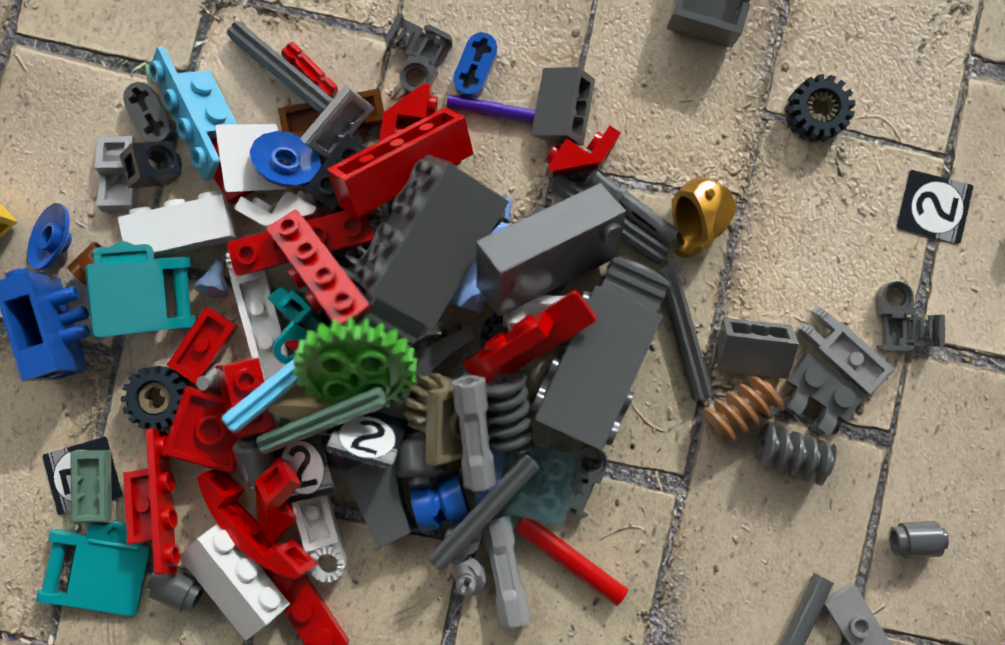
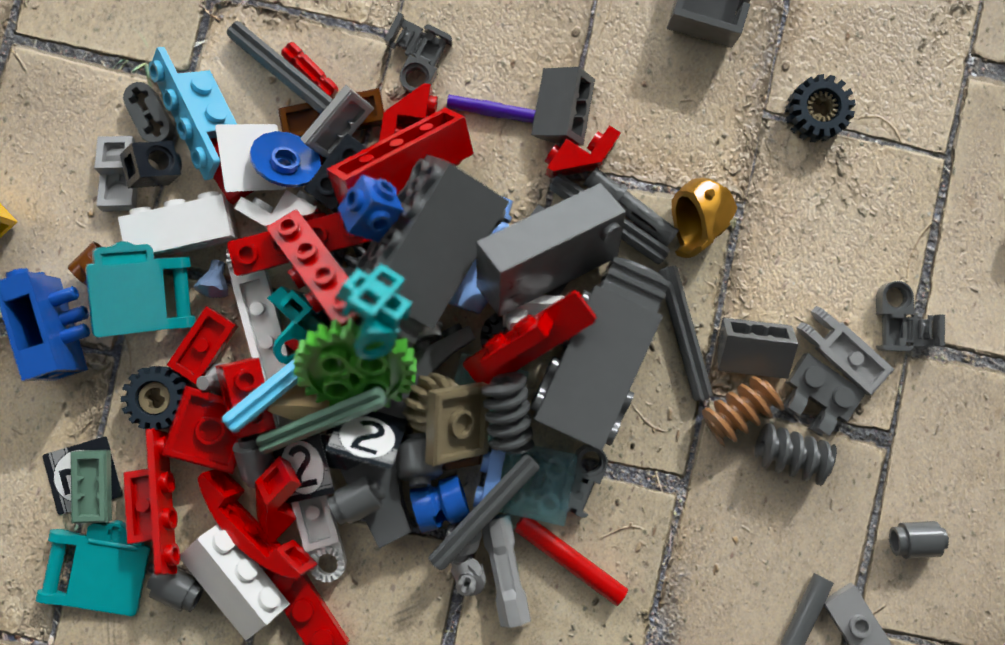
(49, 236): blue dish -> none
(356, 500): none -> dark grey brick
(370, 208): none -> blue brick
(381, 319): none -> teal piece
(467, 63): blue beam -> none
(471, 407): light grey axle -> none
(935, 206): sticker -> none

